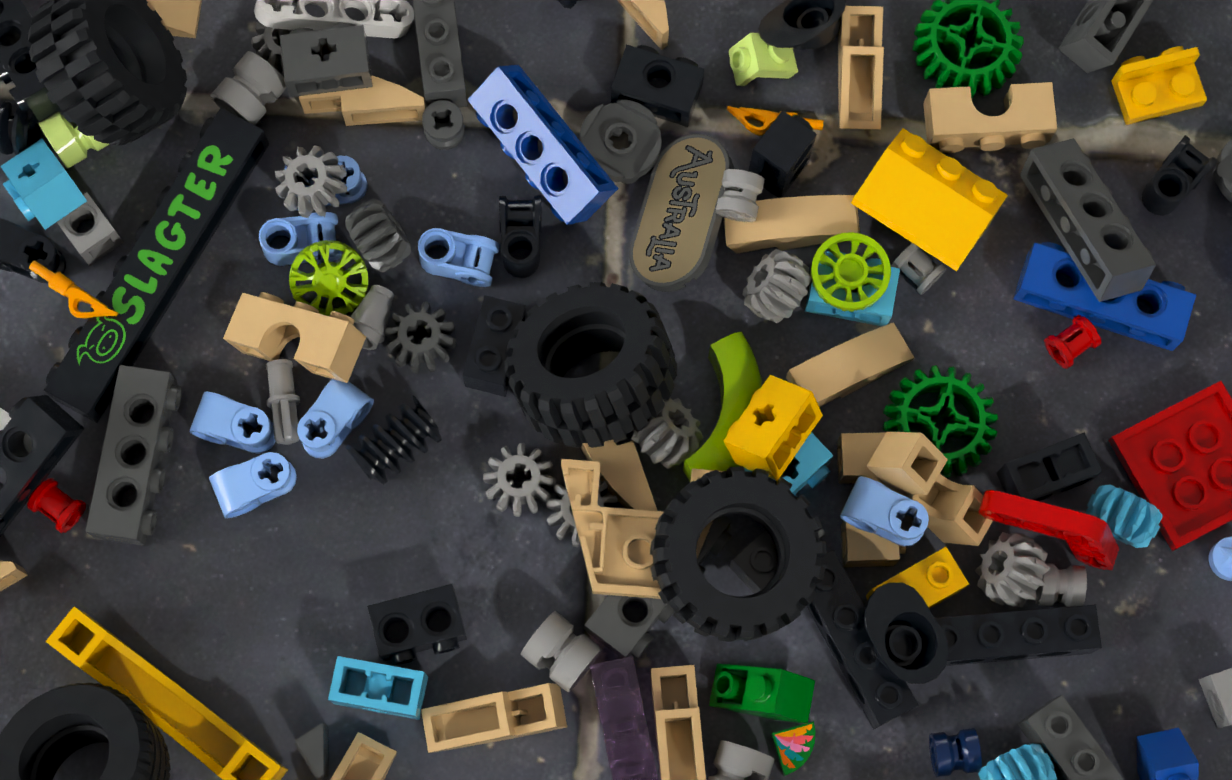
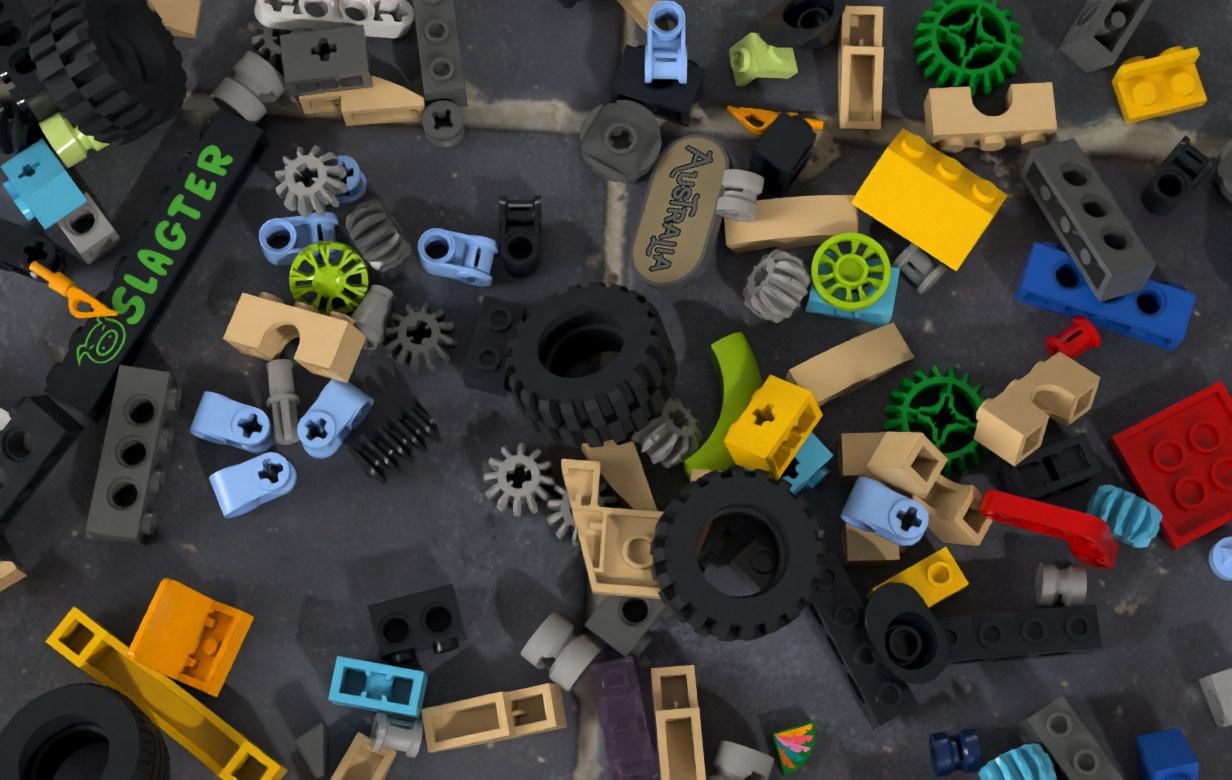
(56, 505): red bush -> none
(189, 637): none -> light orange bracket
(396, 734): none -> light grey bush
(587, 182): brick -> none
(666, 49): none -> light blue piece
(762, 692): green slope -> none
(1012, 569): light grey gear -> none
(1018, 417): none -> tan arch

